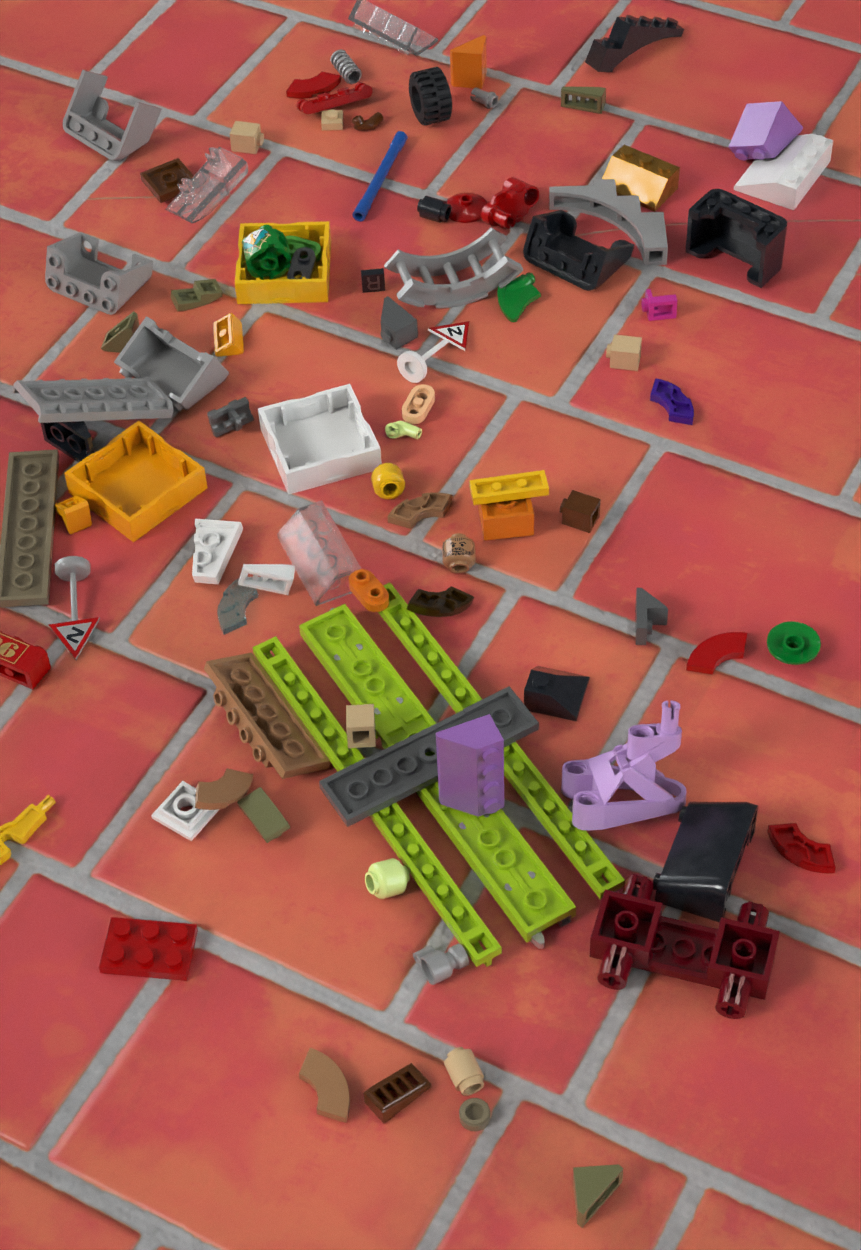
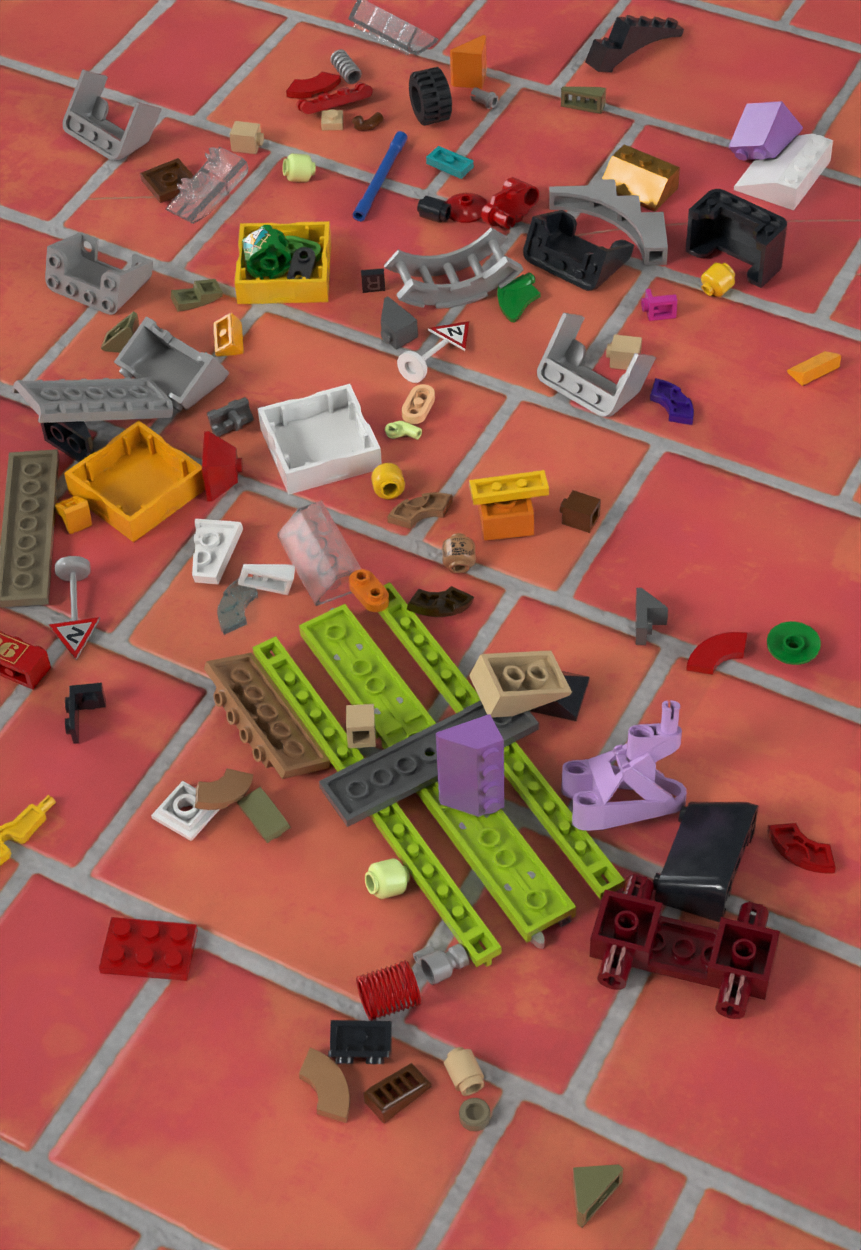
(80, 698): none -> black bracket
(219, 465): none -> red slope
(298, 167): none -> yellowish green head
(360, 1040): none -> black bracket
(372, 998): none -> red piece
(449, 162): none -> teal plate
(518, 681): none -> tan slope
(563, 371): none -> light grey windscreen
(718, 279): none -> yellow head
(815, 367): none -> light orange slope

